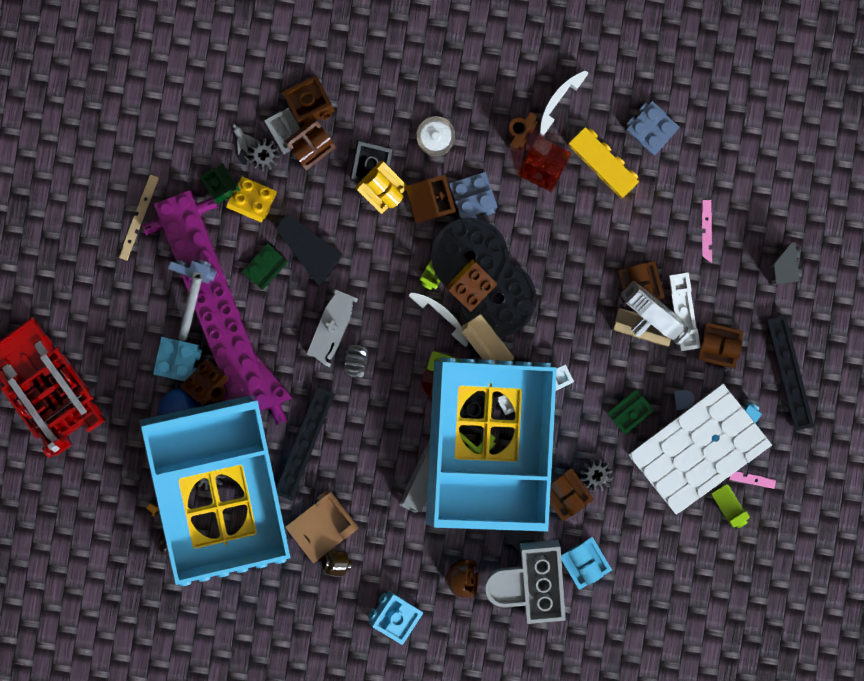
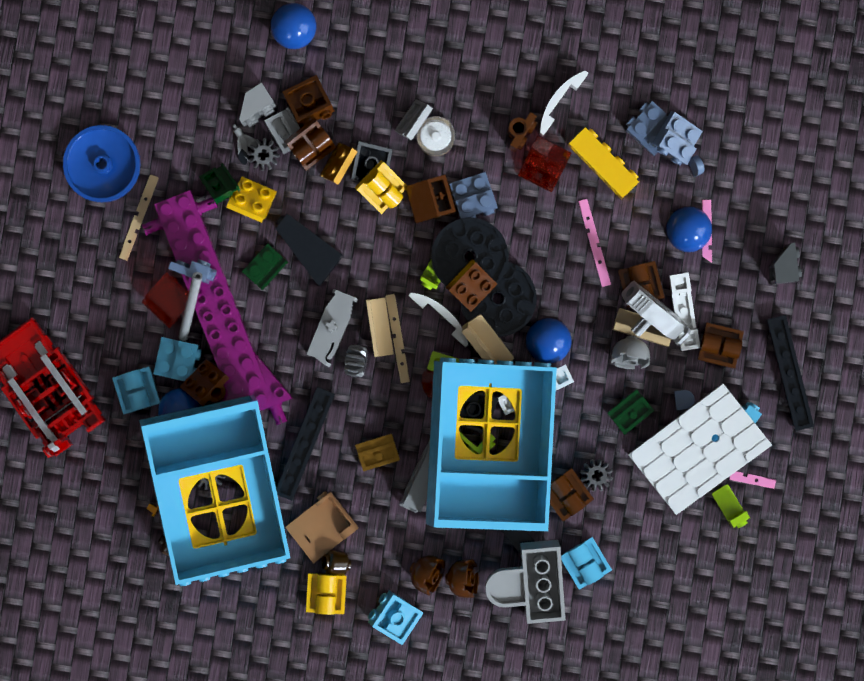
(101, 163): none -> blue dish
(136, 390): none -> medium azure plate
(167, 300): none -> clear red slope
(255, 105): none -> light grey slope
(293, 26): none -> blue piece
(326, 594): none -> yellow plate
(338, 163): none -> pearl gold plate
(377, 452): none -> pearl gold plate
(379, 327): none -> tan panel
(398, 341): none -> tan piece
(413, 119): none -> light grey plate
(426, 574): none -> reddish brown cylinder
(548, 340): none -> blue piece
(593, 239): none -> bright pink piece
(630, 353): none -> light grey cylinder
(677, 139): none -> plate
(689, 229): none -> blue piece
(696, 166): none -> sand blue tile

